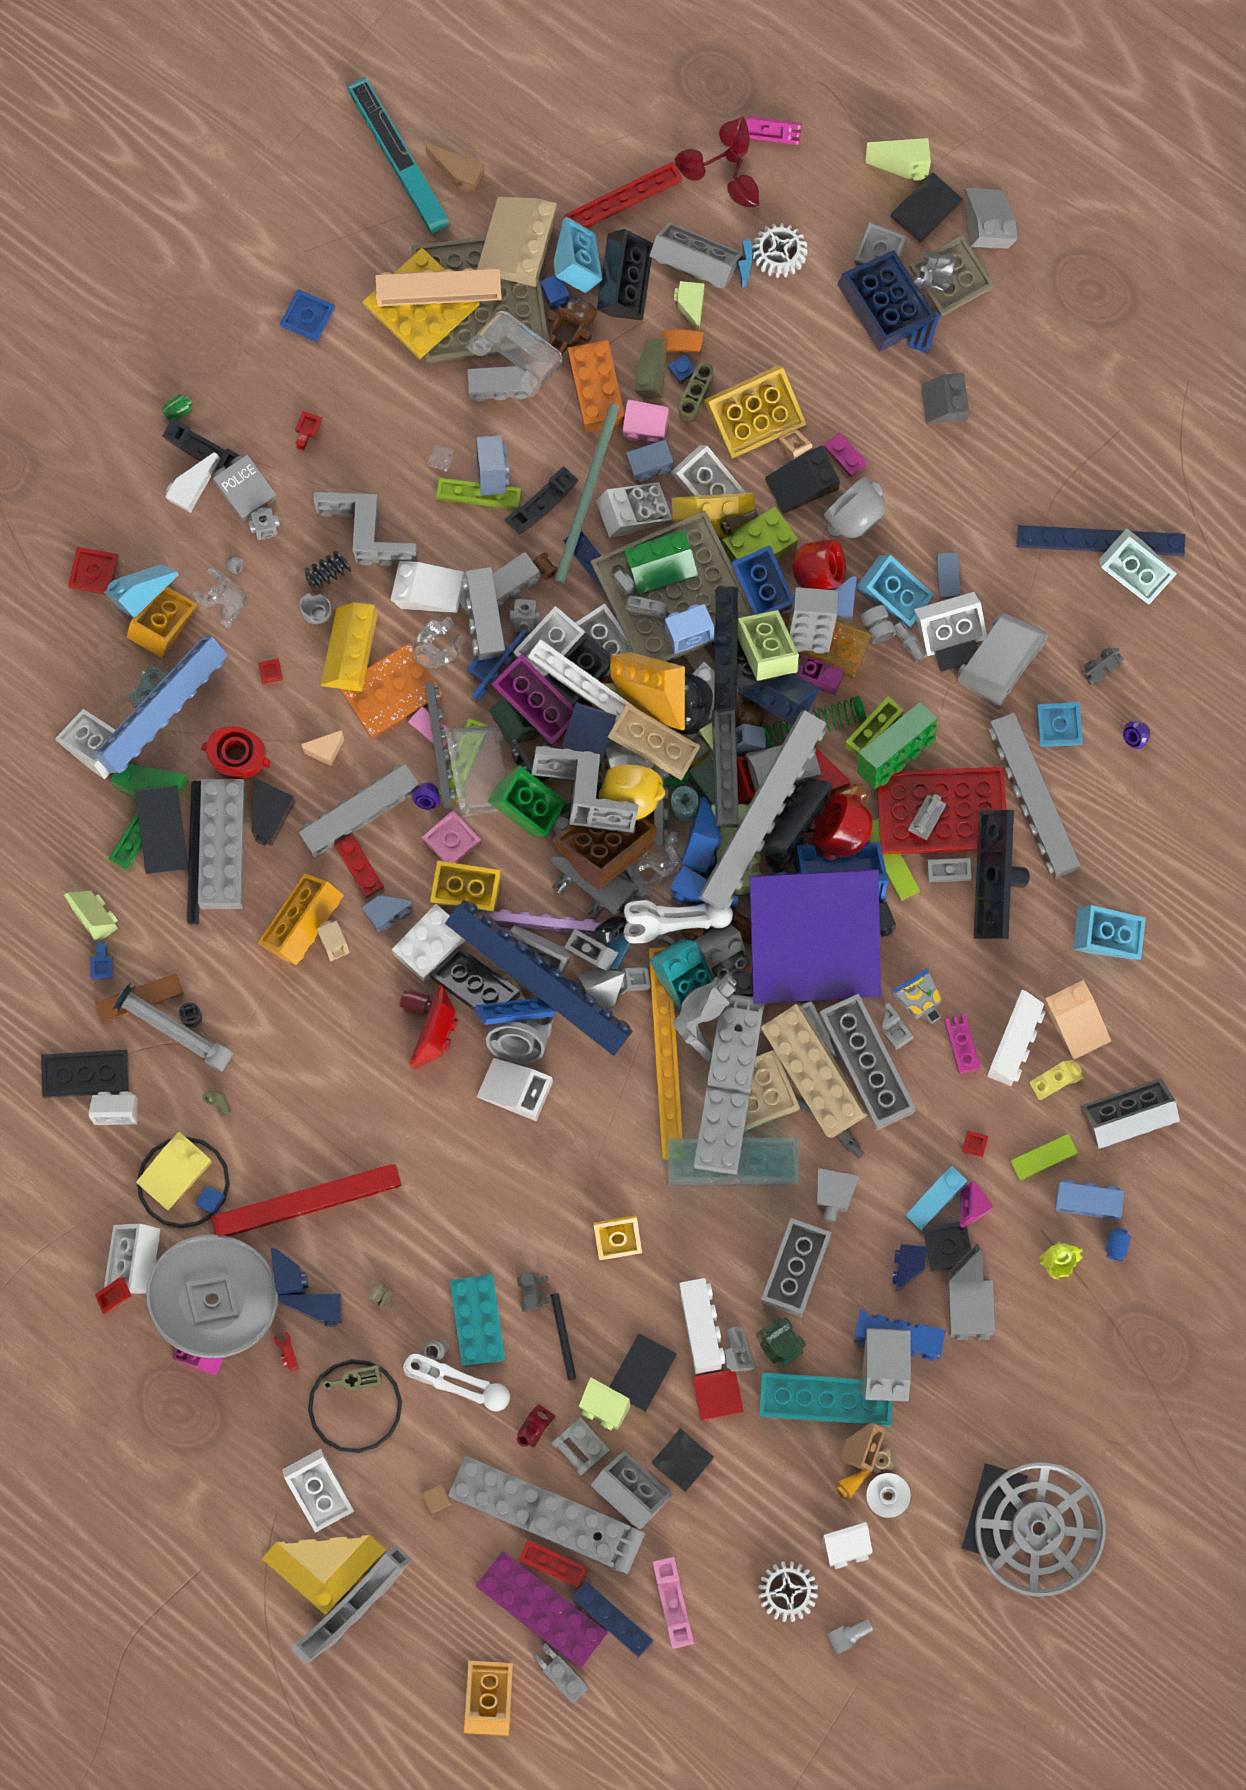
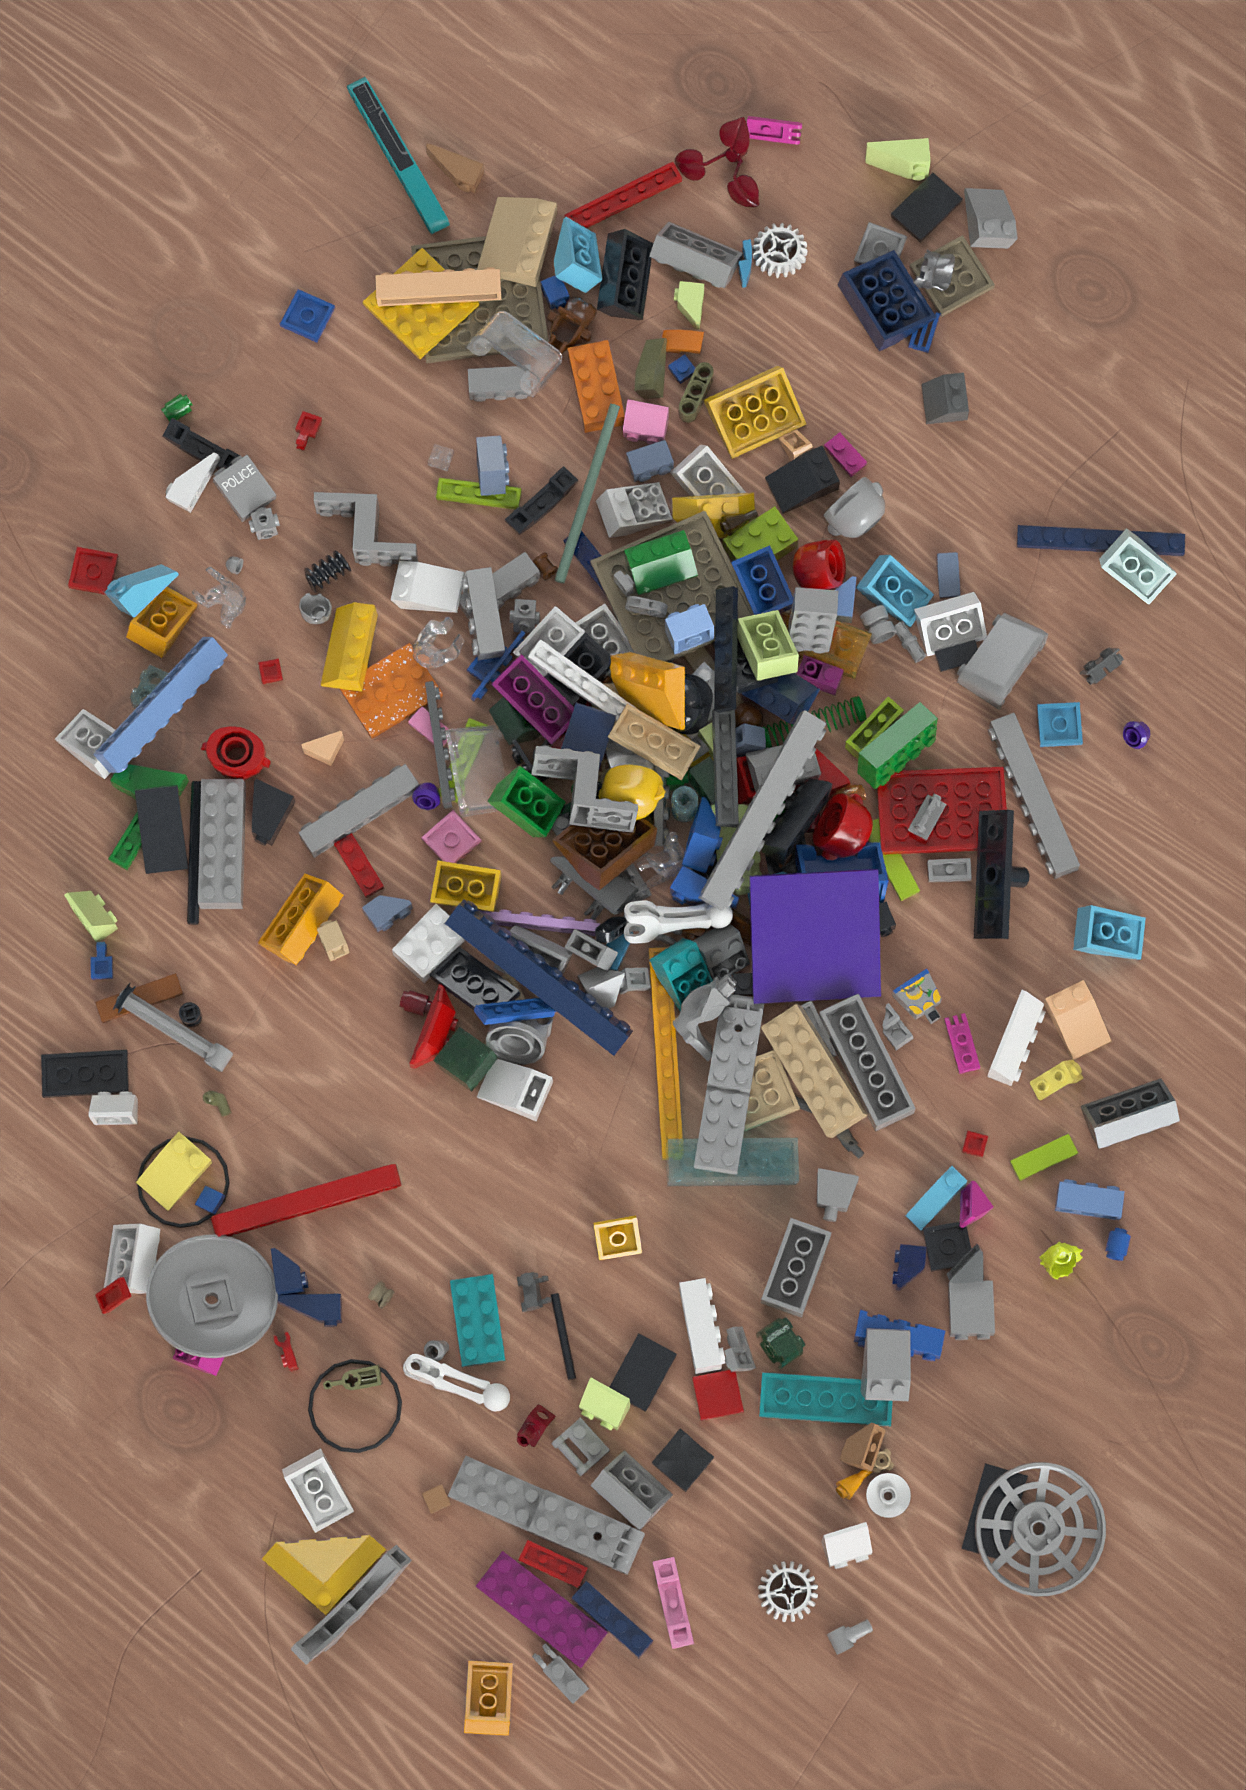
(465, 1059): none -> clear green brick

